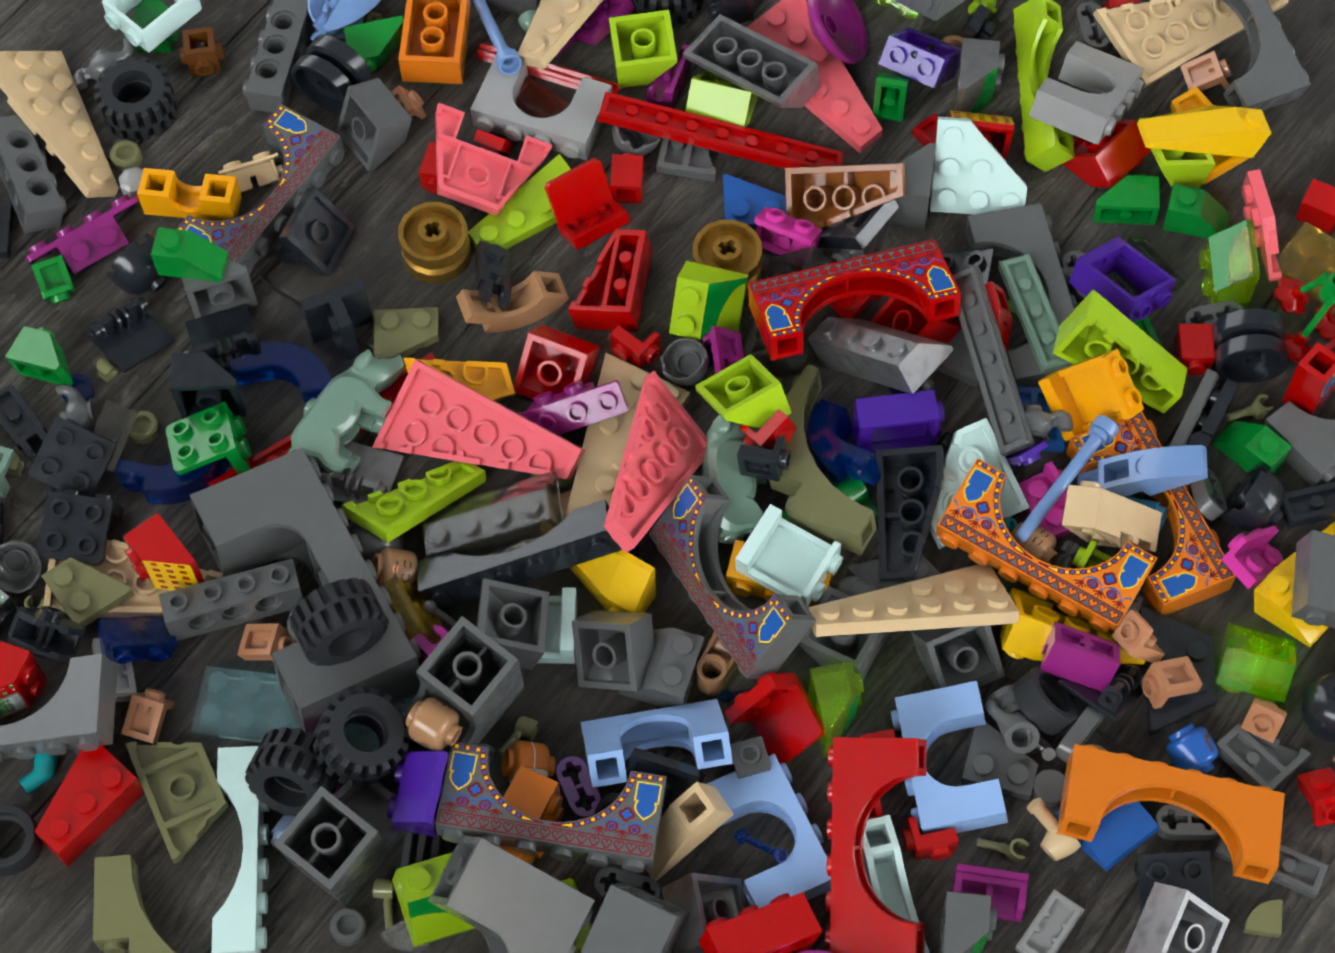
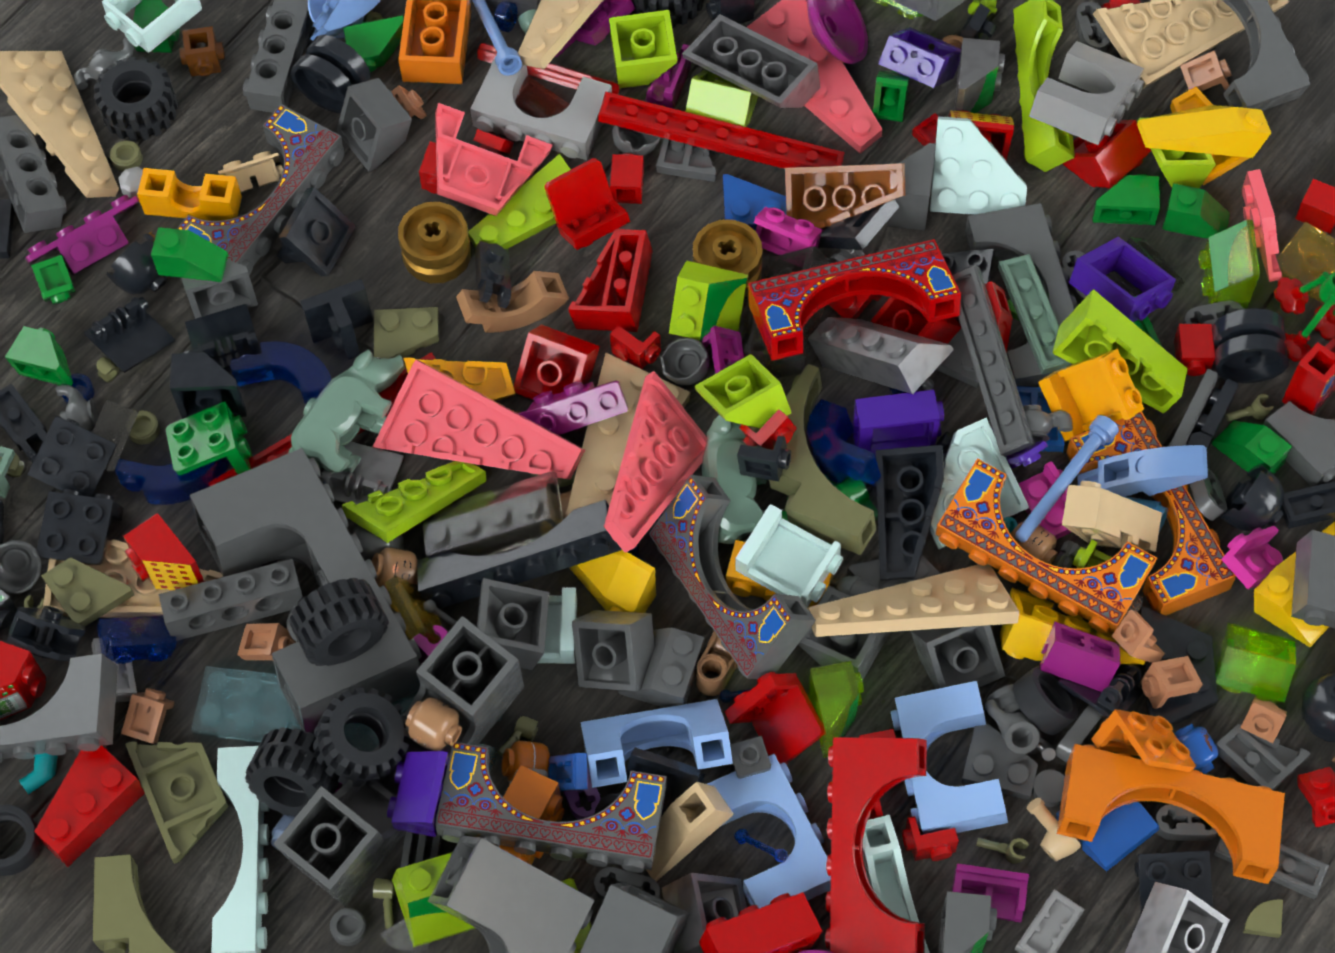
(506, 15): none -> clear blue tile
(569, 771): none -> blue plate
(1144, 737): none -> orange bracket

